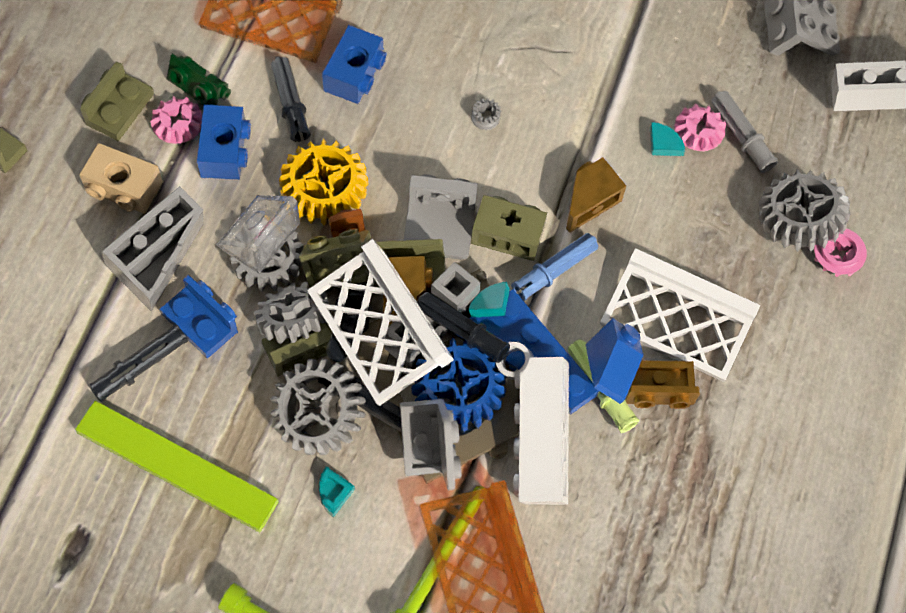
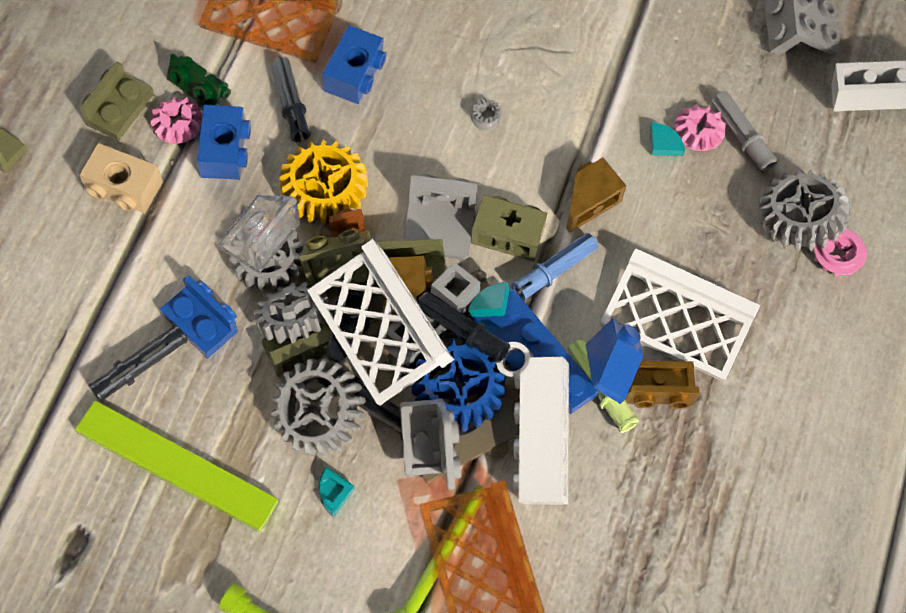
(154, 246): light grey wedge -> none

